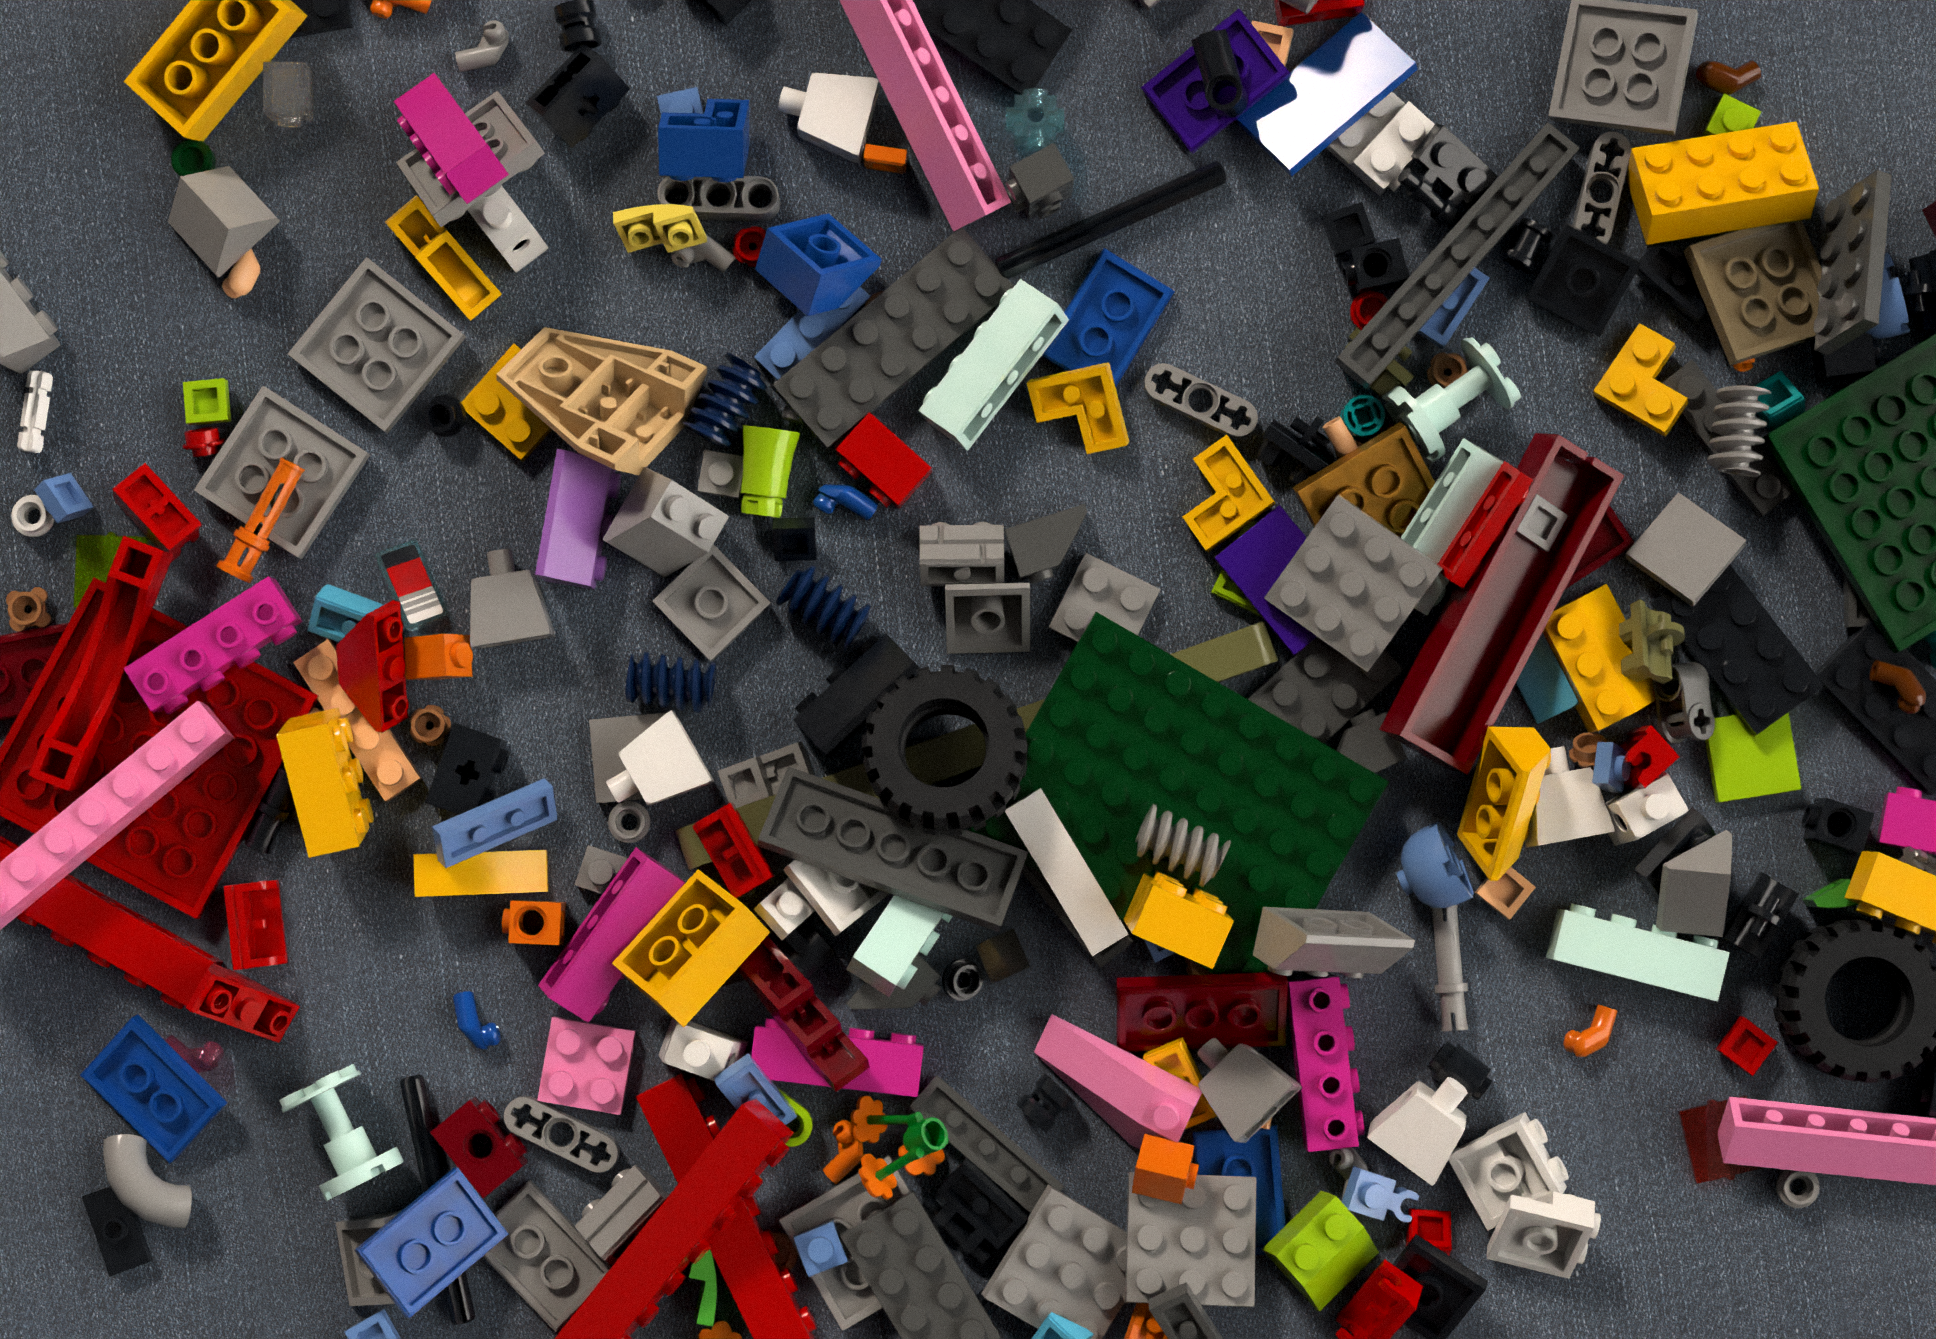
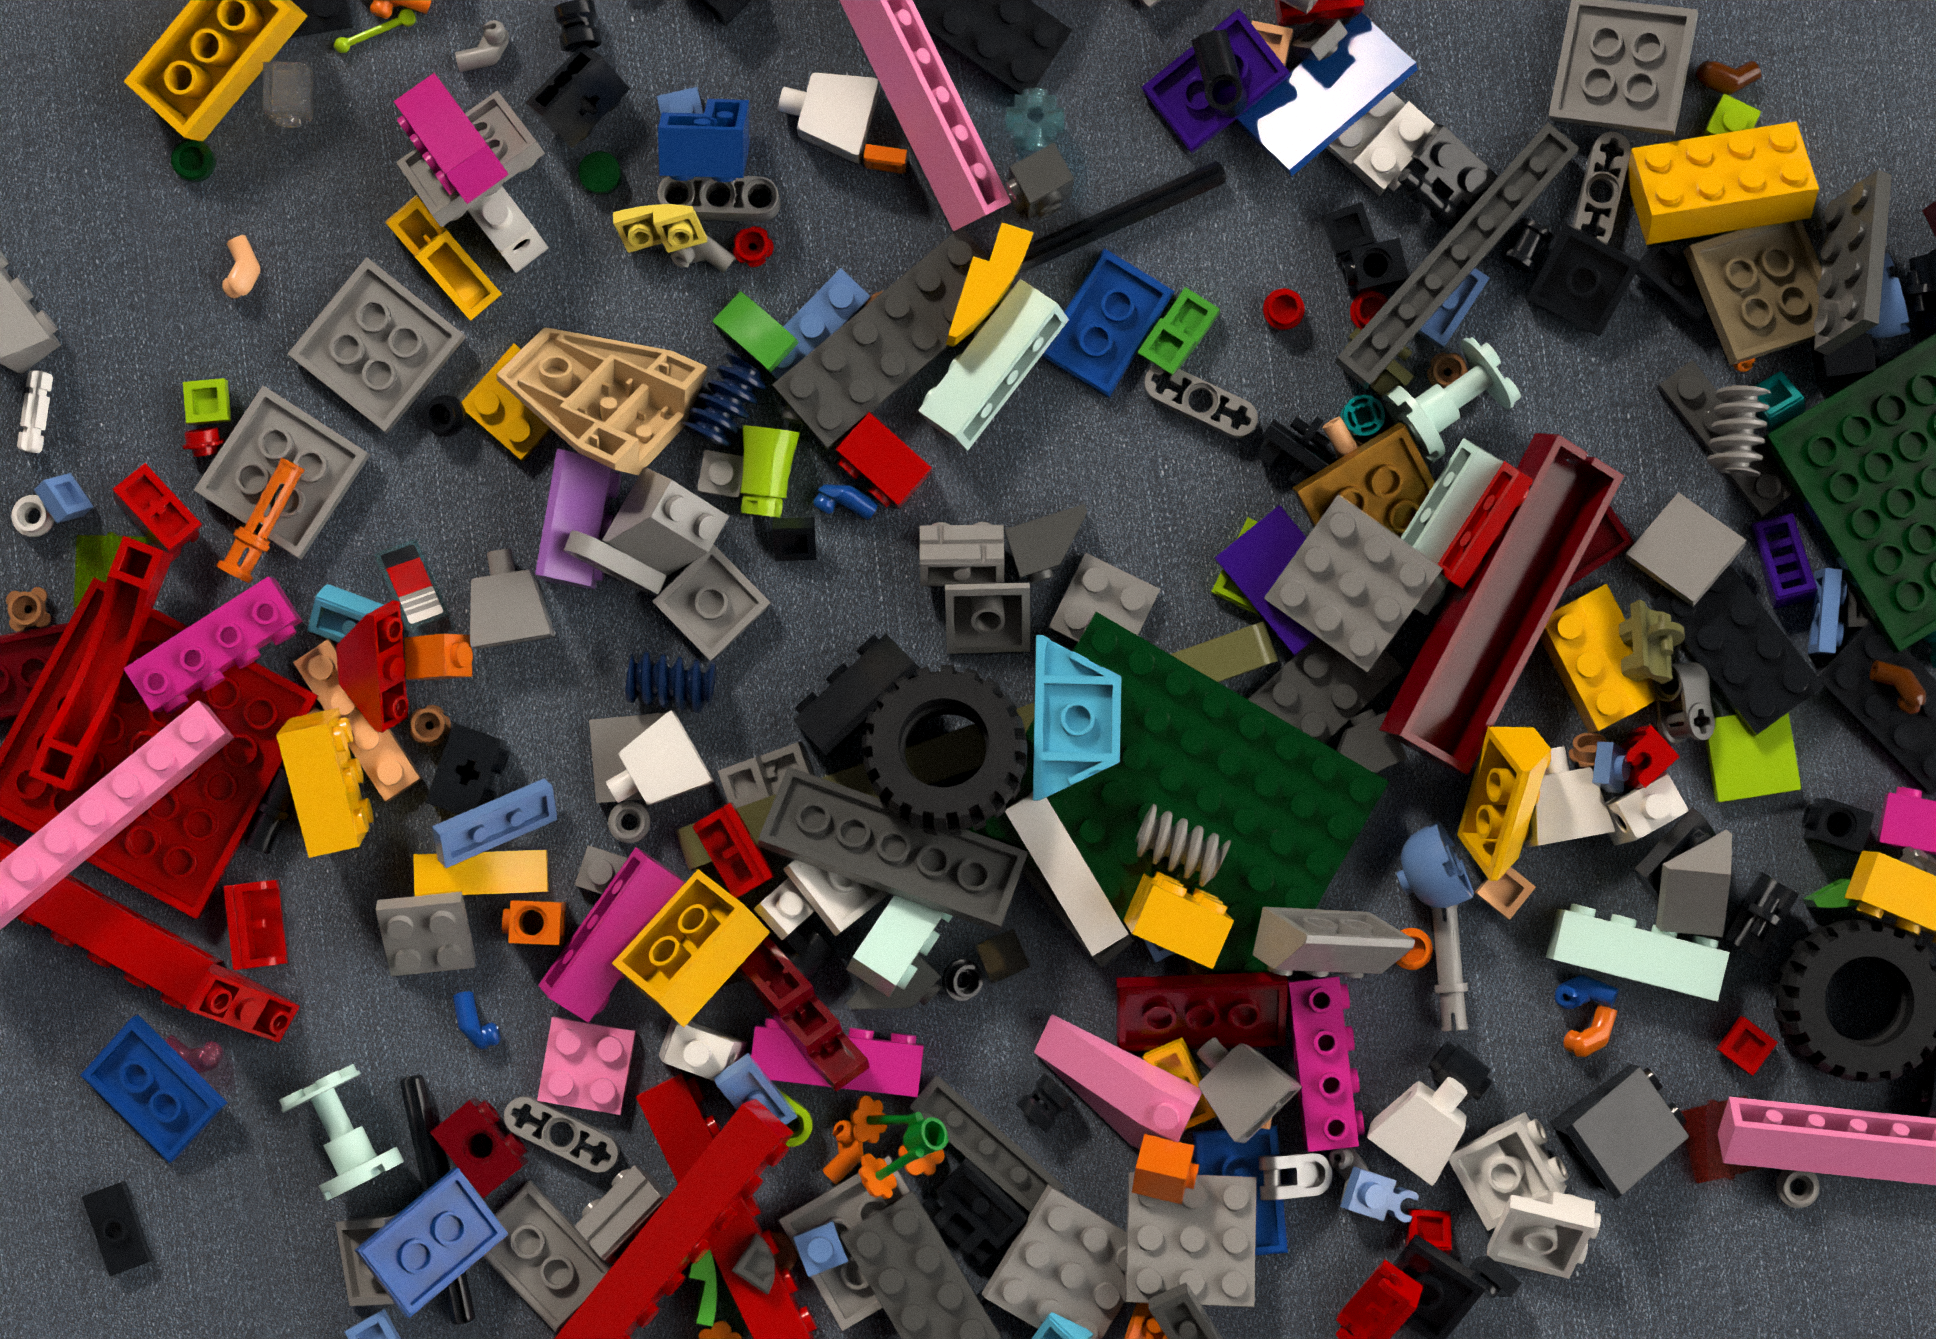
(139, 1187): light grey cylinder -> none
(219, 216): light grey slope -> none
(406, 18): none -> lime hinge
(426, 933): none -> light grey plate
(600, 173): none -> dark green tile
(614, 563): none -> light grey beam
(755, 331): none -> bright green slope
(757, 1264): none -> dark grey tile
(815, 263): blue slope -> none
(824, 605): dark blue piece -> none
(989, 281): none -> yellow slope
(1073, 718): none -> medium azure wing
(1090, 396): yellow plate -> none
(1179, 331): none -> bright green slope
(1237, 498): yellow plate -> none
(1283, 309): none -> red plate
(1307, 1175): none -> flat silver plate
(1319, 39): none -> dark grey plate
(1321, 1249): lime slope -> none
(1421, 952): none -> orange plate
(1499, 1280): none -> black plate
(1541, 523): light grey plate -> none
(1545, 684): medium azure slope -> none
(1584, 989): none -> blue arm
(1621, 1130): none -> slope
(1632, 384): yellow plate -> none
(1784, 597): none -> dark purple slope
(1825, 629): none -> medium blue plate

